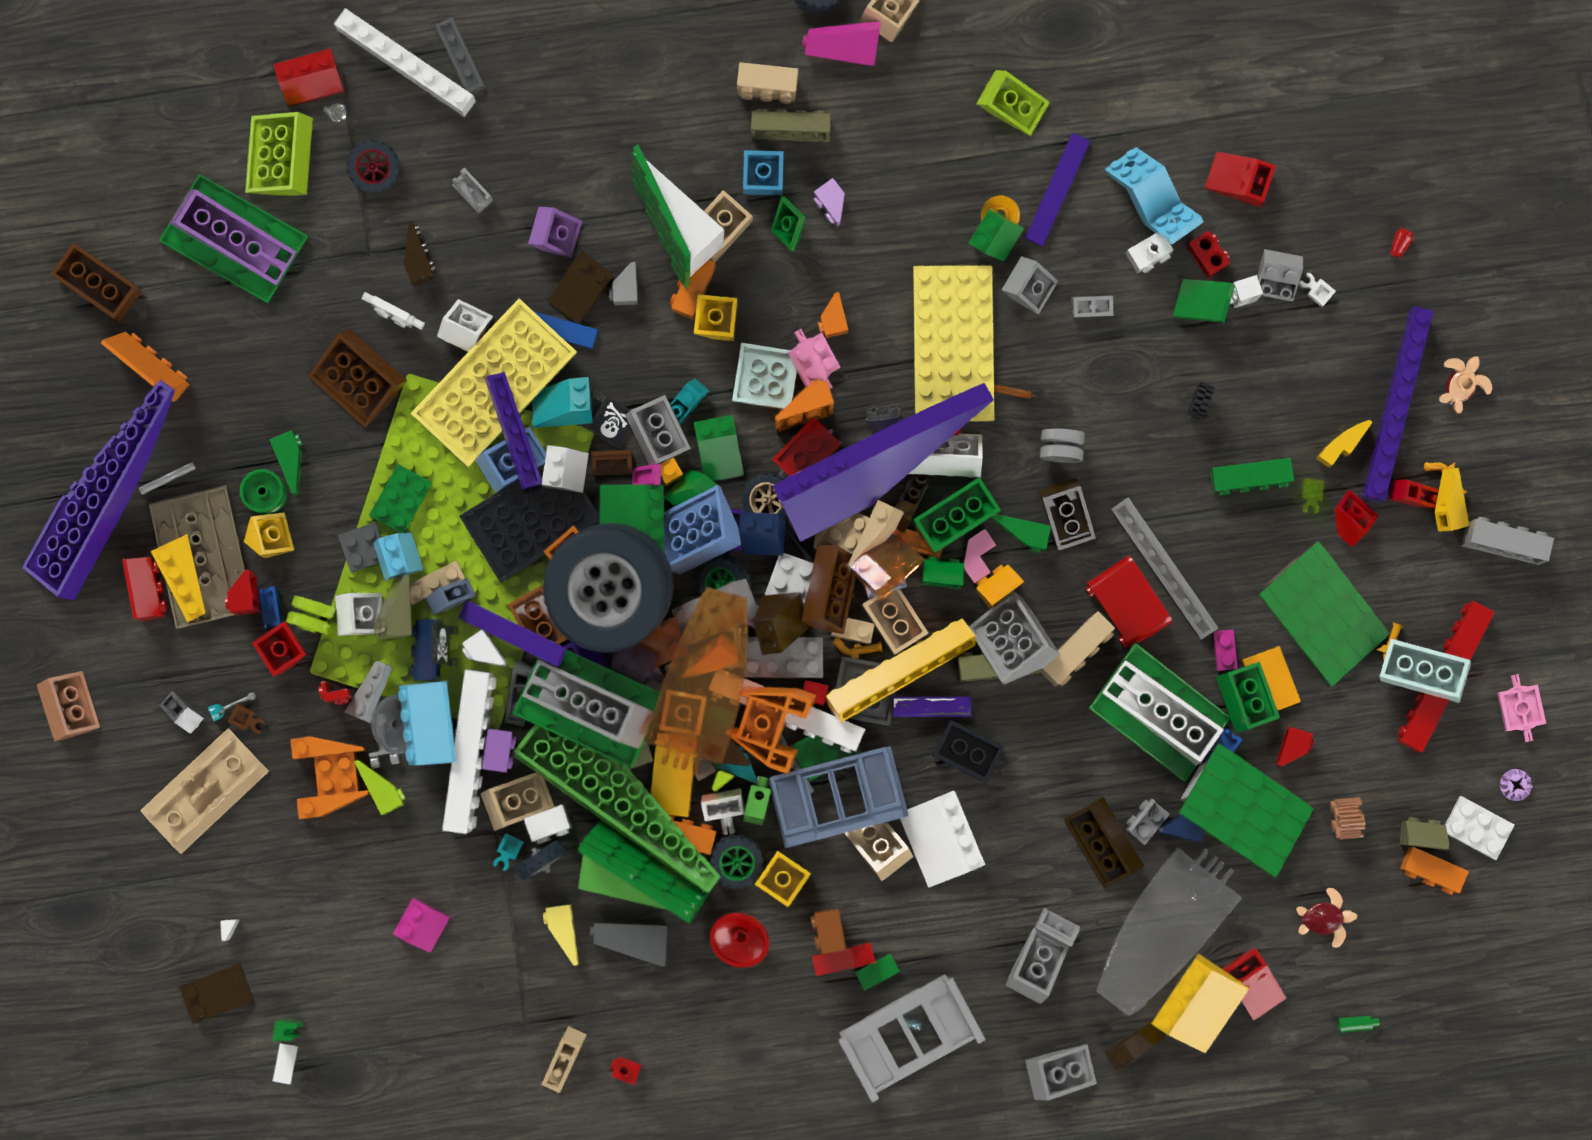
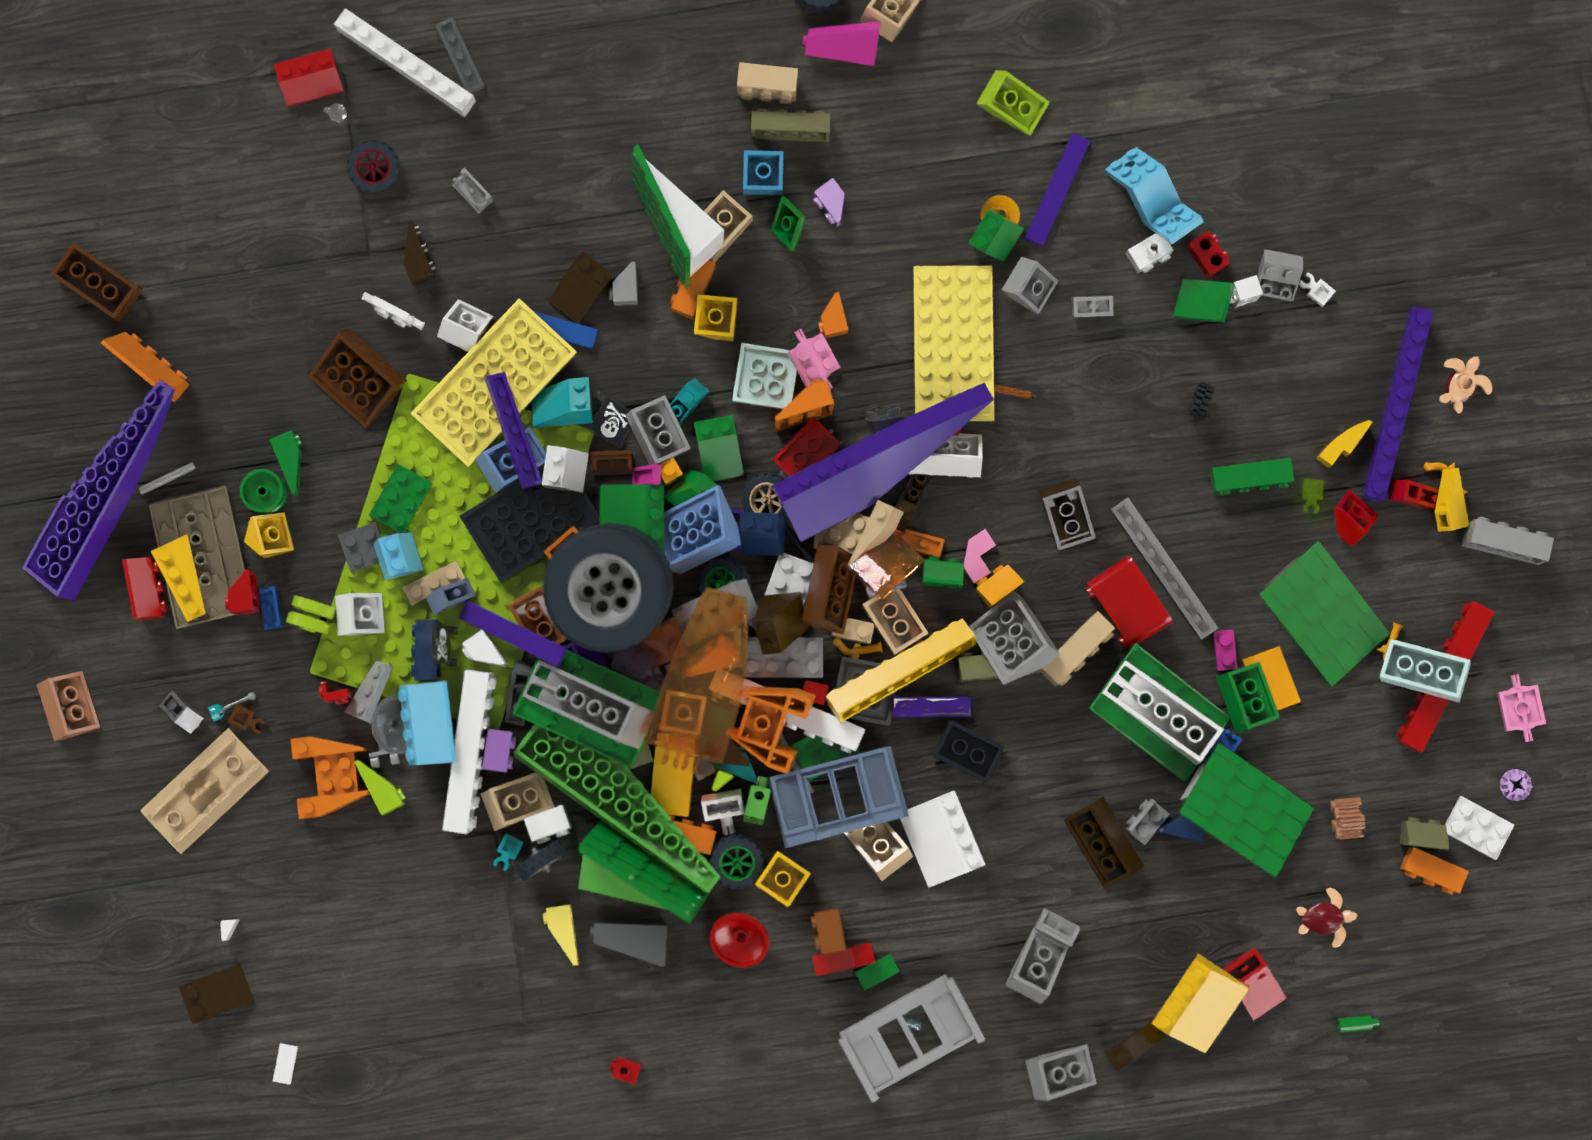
(233, 238): piece -> none
(279, 154): lime slope -> none
(279, 649): red slope -> none
(284, 1029): green hinge -> none
(395, 614): olive slope -> none
(421, 925): dark pink slope -> none
(555, 231): medium lavender slope -> none
(564, 1059): tan slope -> none
(955, 515): green slope -> none
(1028, 533): green slope -> none
(1062, 445): light grey wheel -> none
(1165, 929): clear windscreen -> none
(1240, 178): red slope -> none
(1294, 745): red slope -> none
(1401, 242): red cone -> none

